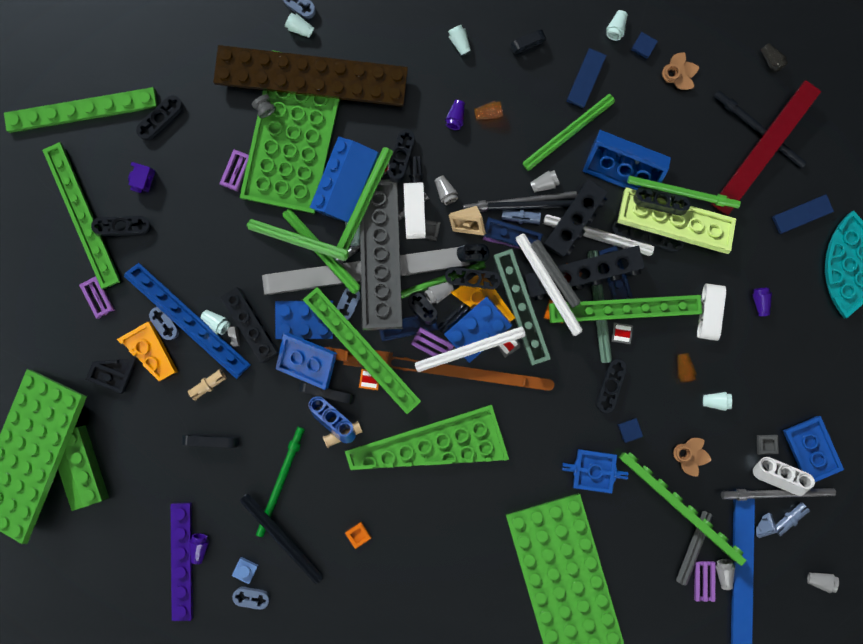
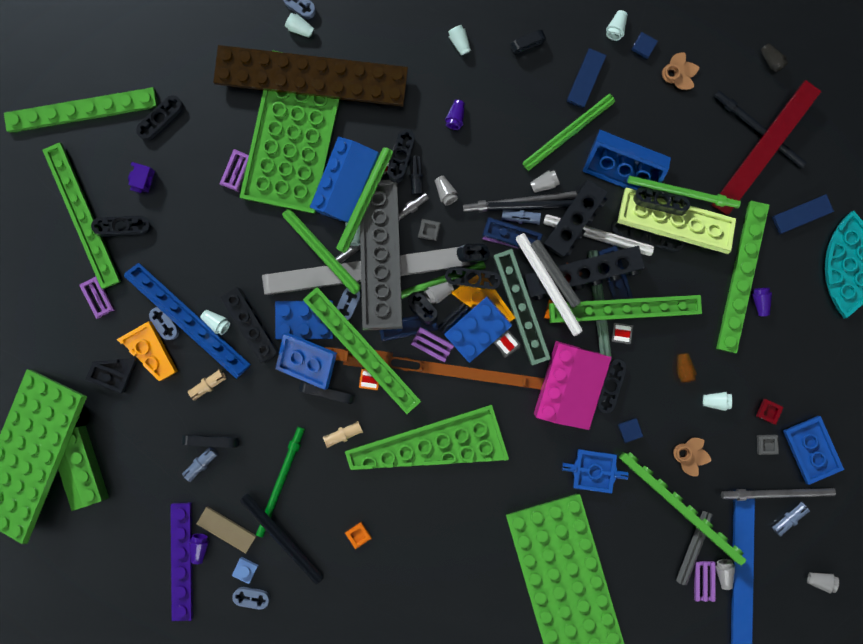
(200, 464): none -> sand blue pin
(226, 529): none -> dark tan tile
(233, 332): light grey tile -> none
(263, 106): dark grey wheel -> none
(299, 240): bright green axle -> none
(327, 412): blue beam -> none
(414, 210): white beam -> none
(467, 221): tan slope -> none
(470, 349): white axle -> none
(489, 111): clear orange cone -> none
(572, 386): none -> dark pink slope
(712, 312): white beam -> none
(742, 277): none -> bright green plate
(766, 526): sand blue tile -> none
(769, 411): none -> dark red plate
(792, 475): white beam -> none

